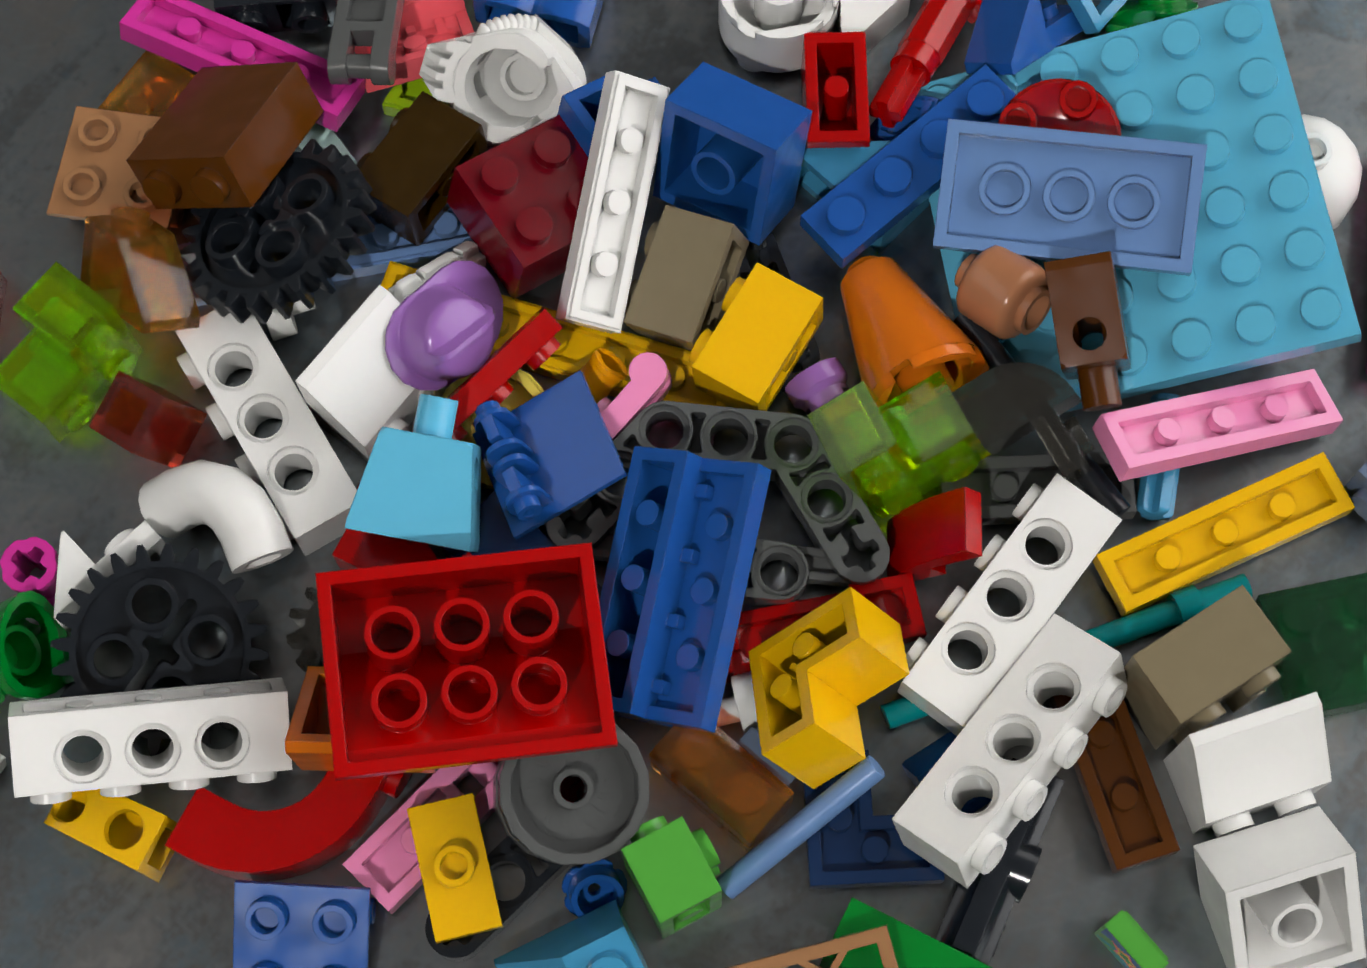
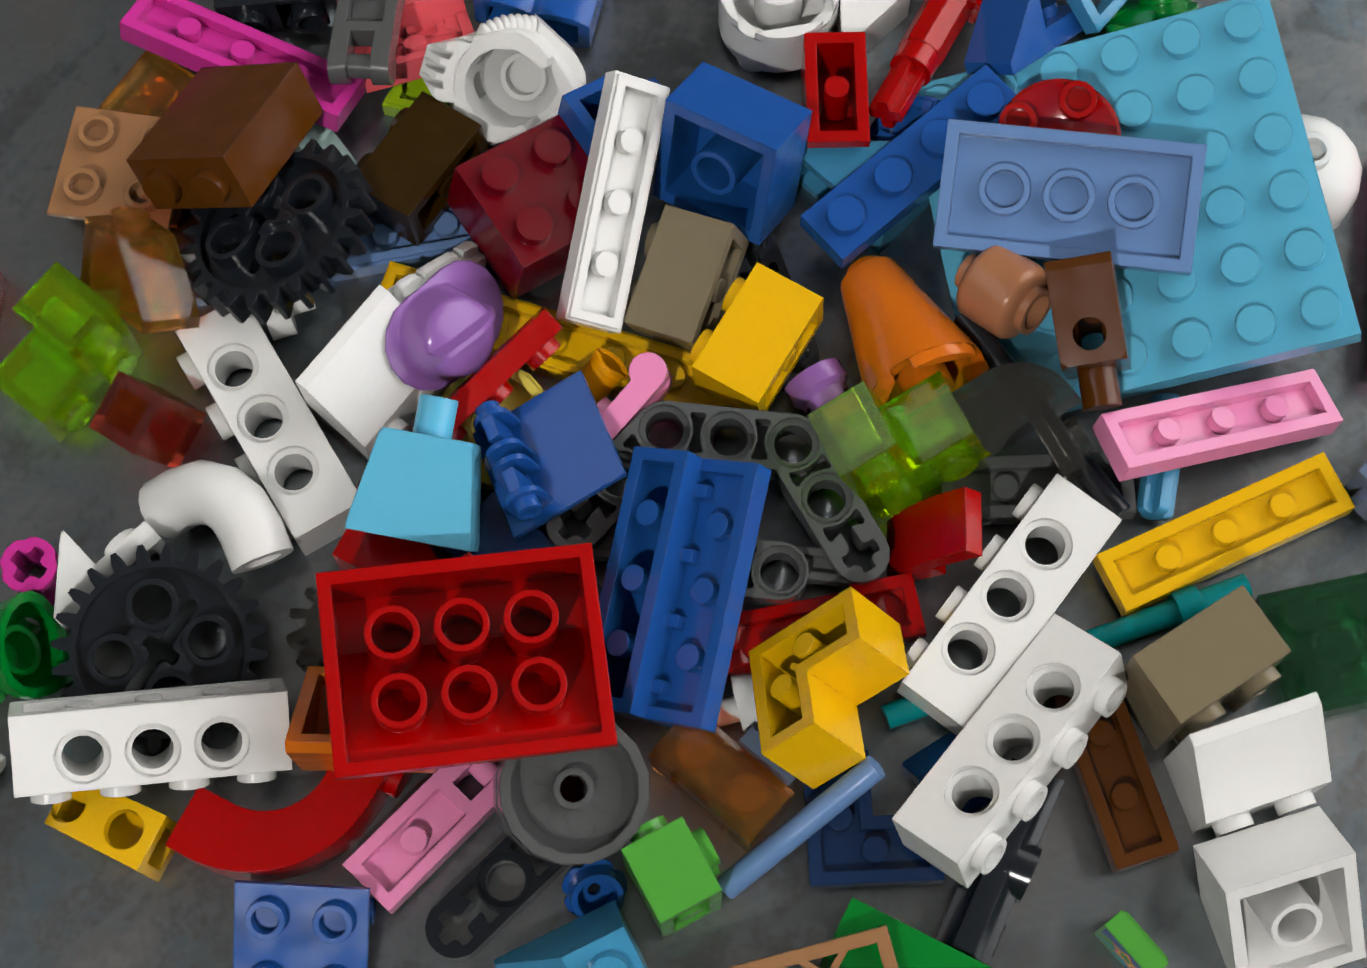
(454, 868): yellow plate -> none

